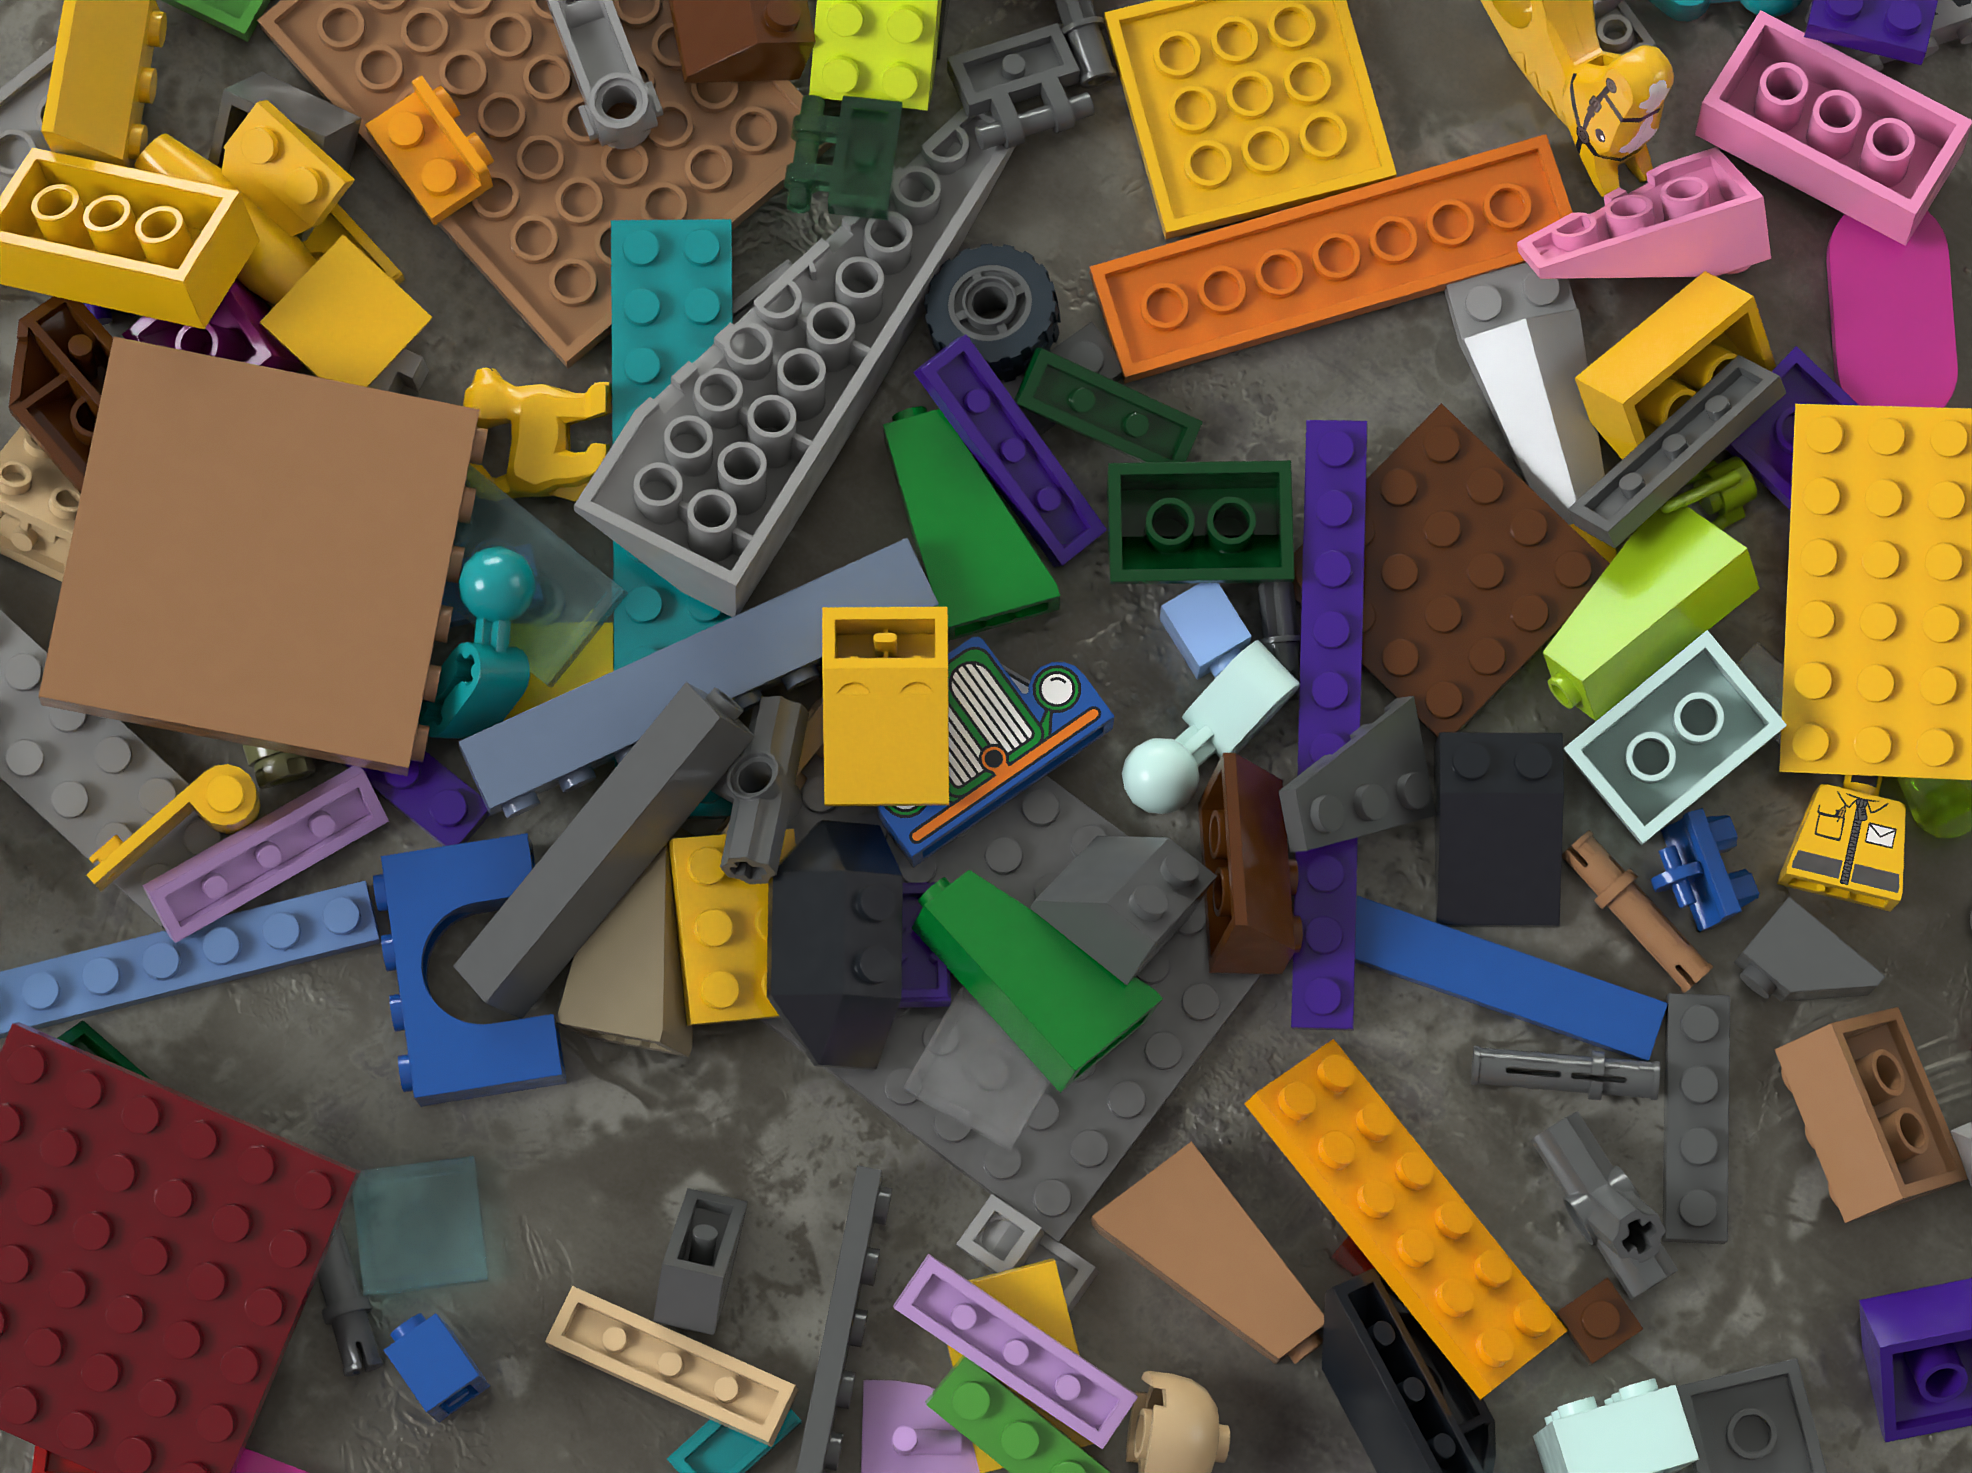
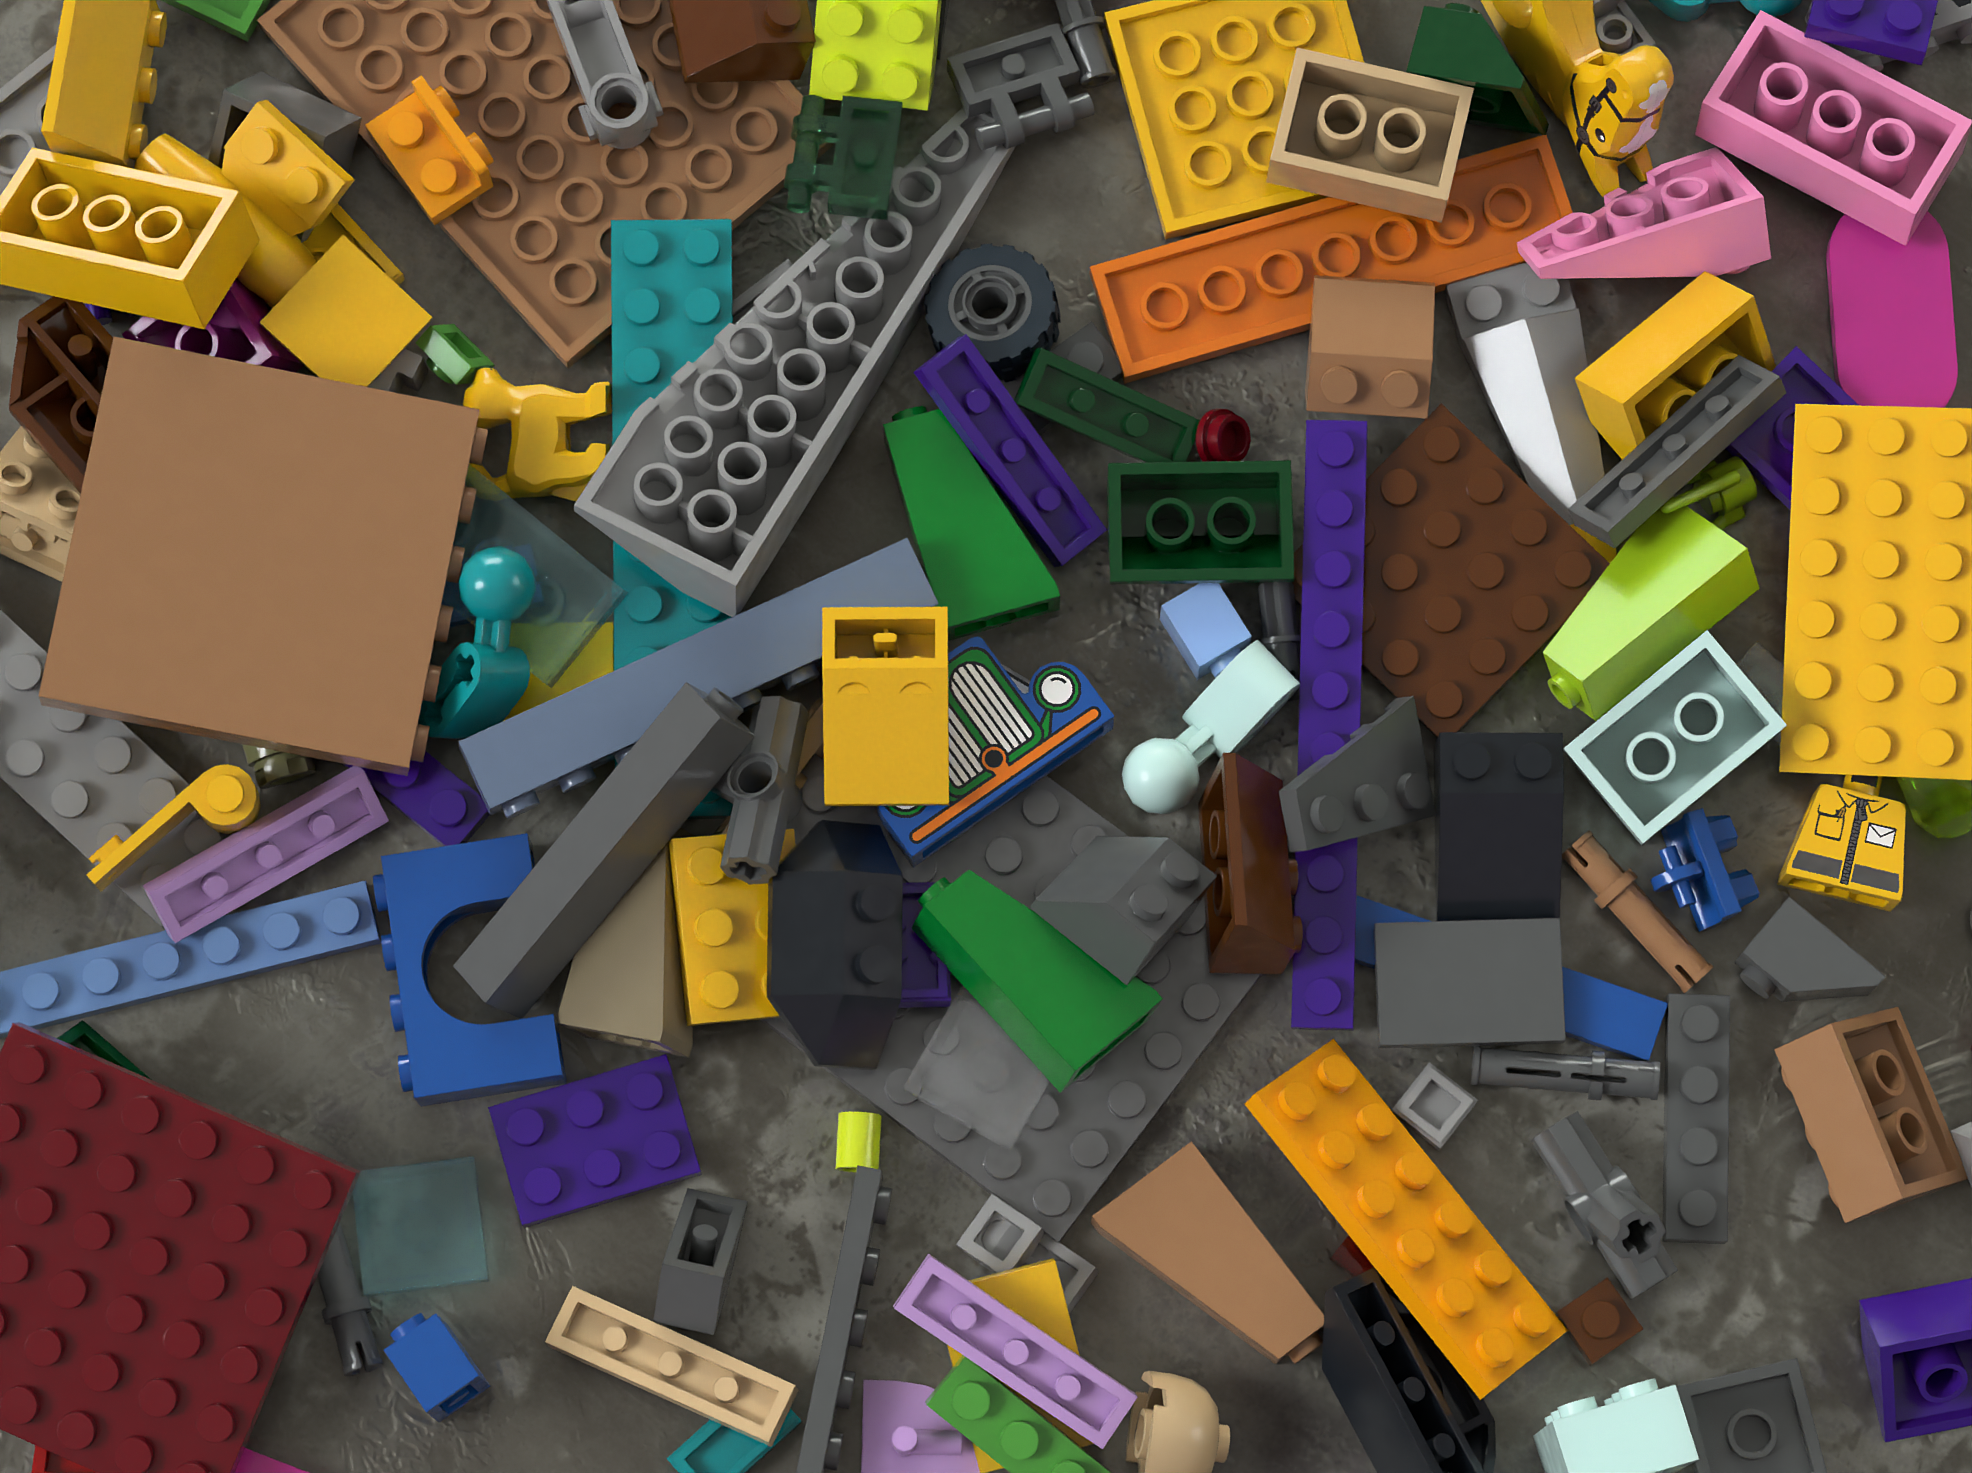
(452, 354): none -> bright green plate
(594, 1141): none -> dark purple plate
(858, 1140): none -> neon yellow hinge
(1222, 436): none -> dark red plate
(1369, 135): none -> tan brick
(1370, 347): none -> medium nougat slope
(1434, 1106): none -> light grey tile
(1463, 50): none -> dark green slope
(1469, 983): none -> dark grey tile

